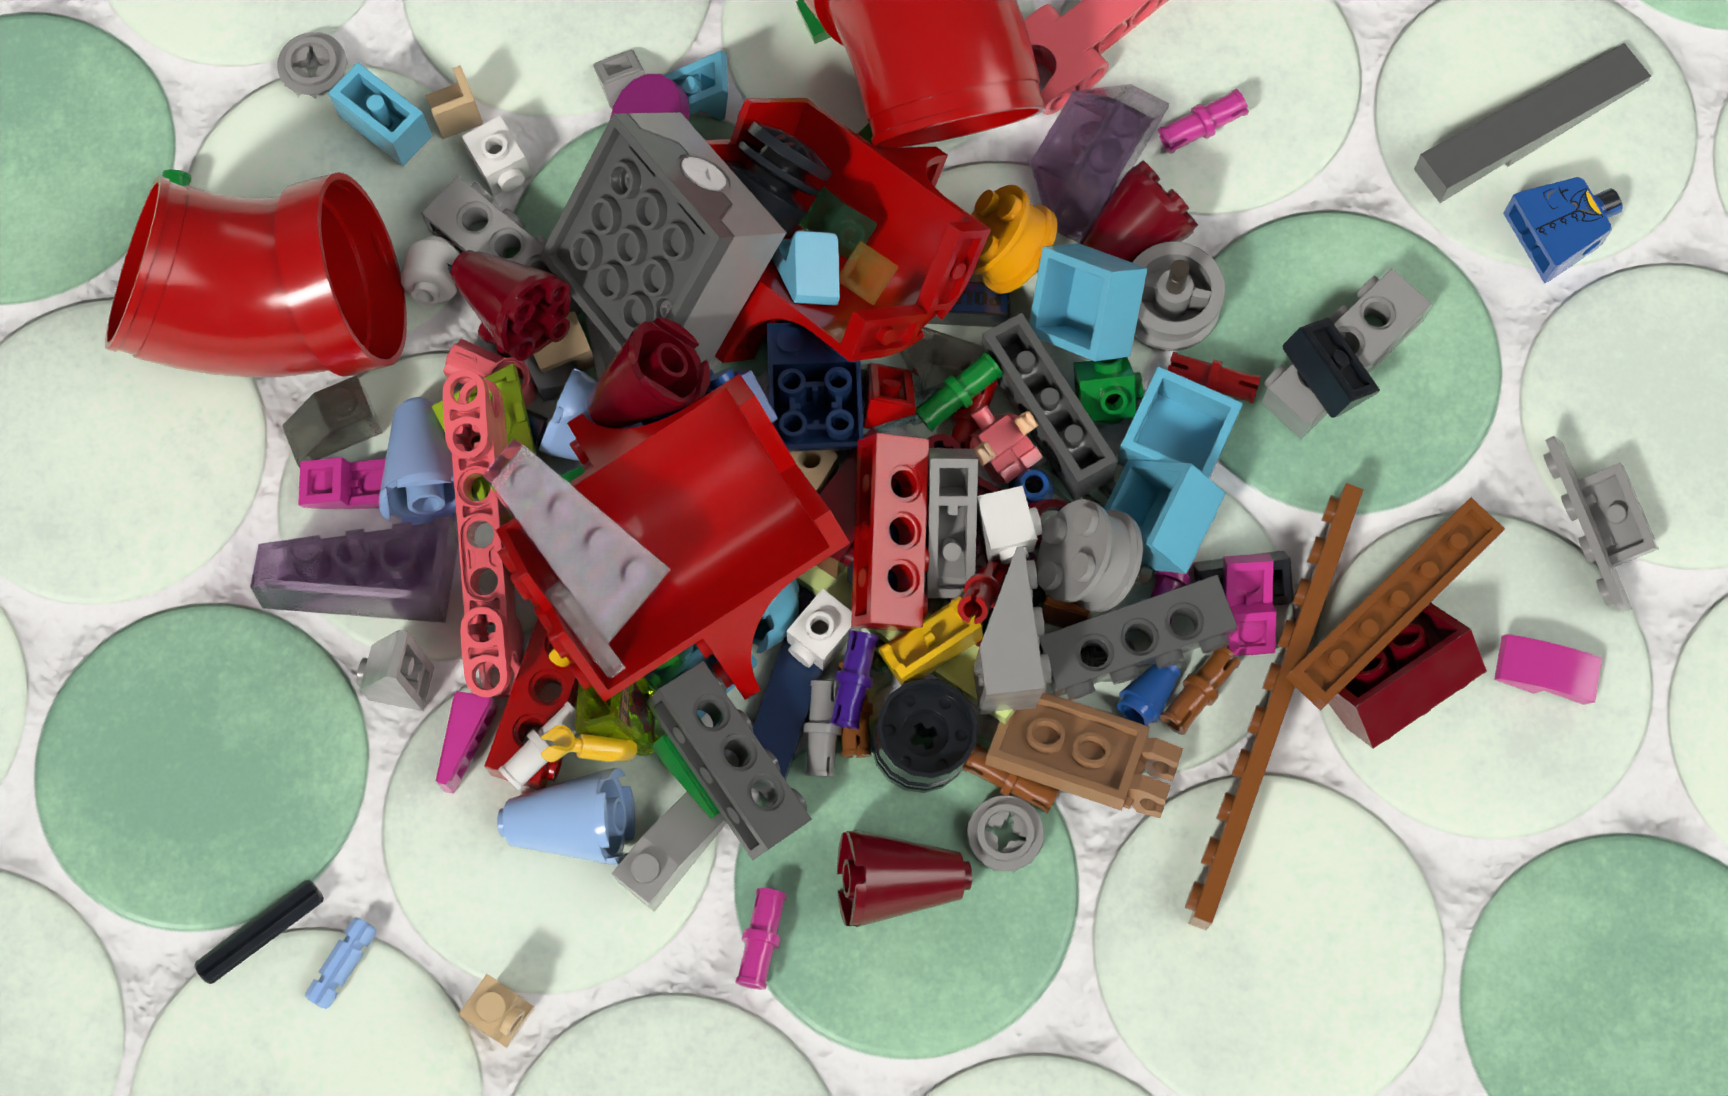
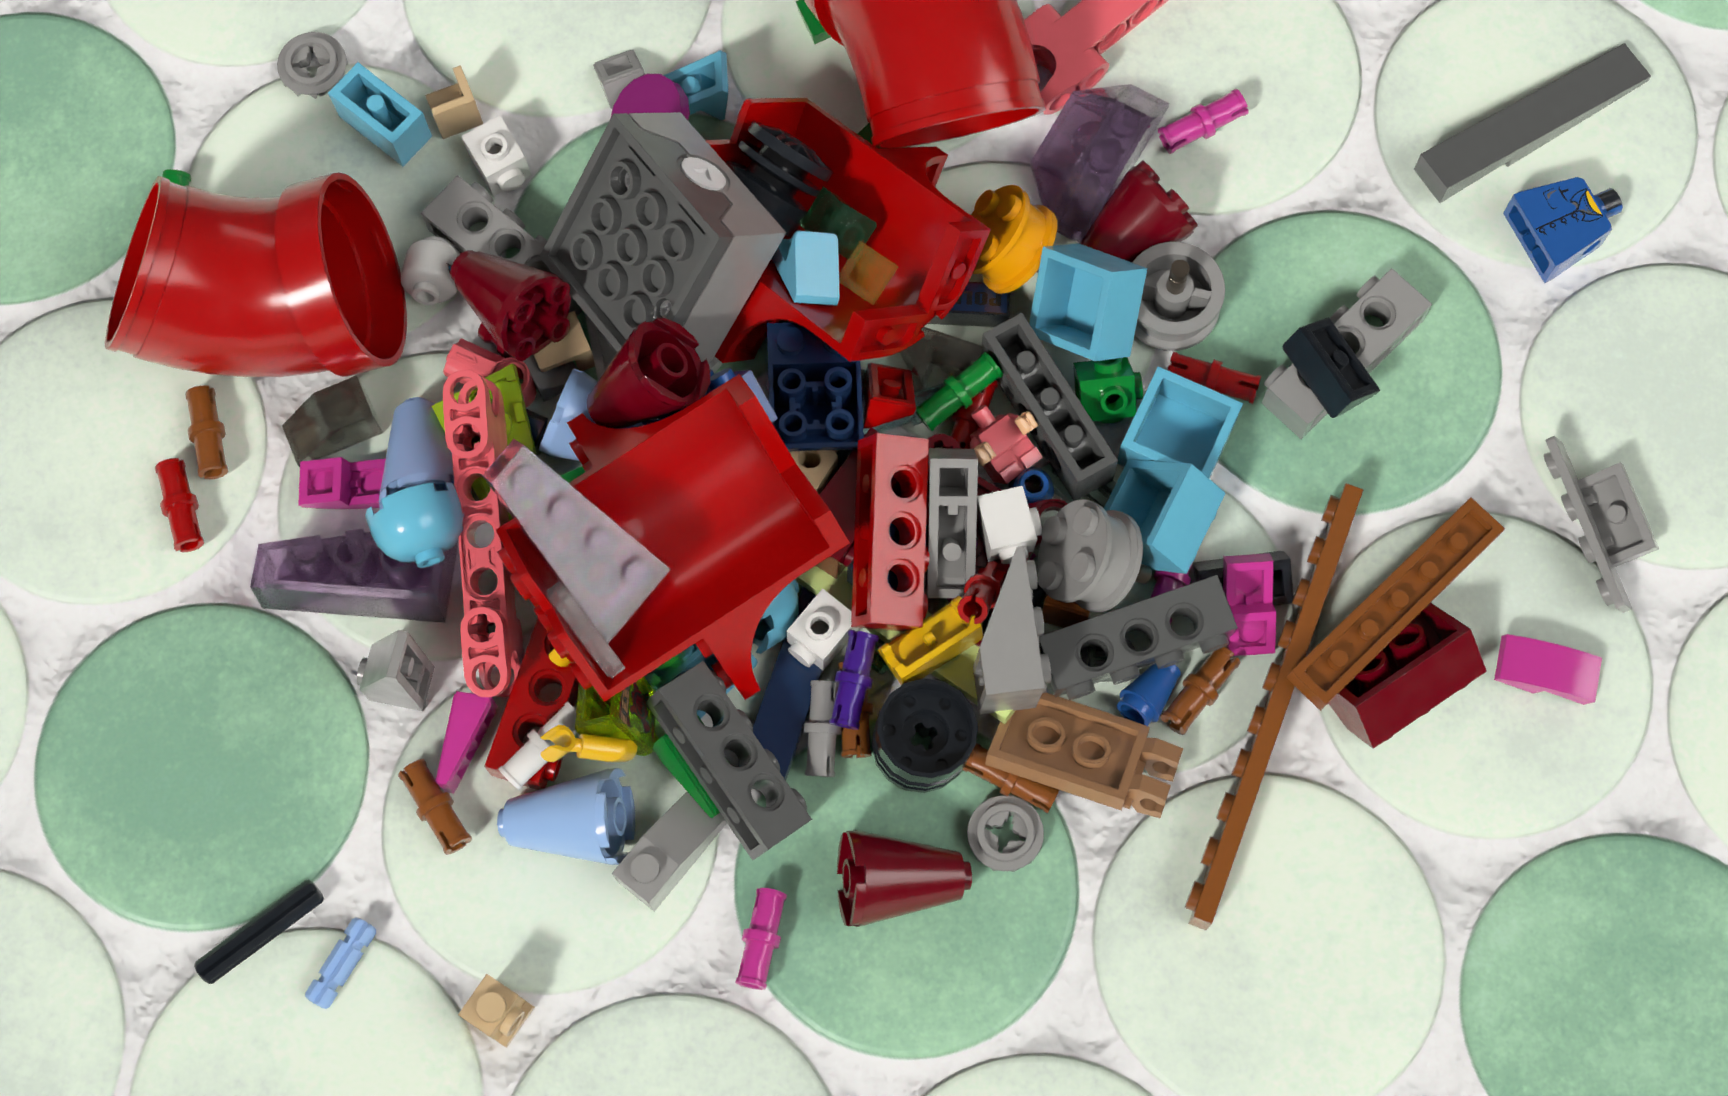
(179, 505): none -> red pin
(206, 432): none -> dark orange pin
(417, 524): none -> medium azure cylinder
(435, 806): none -> dark orange pin

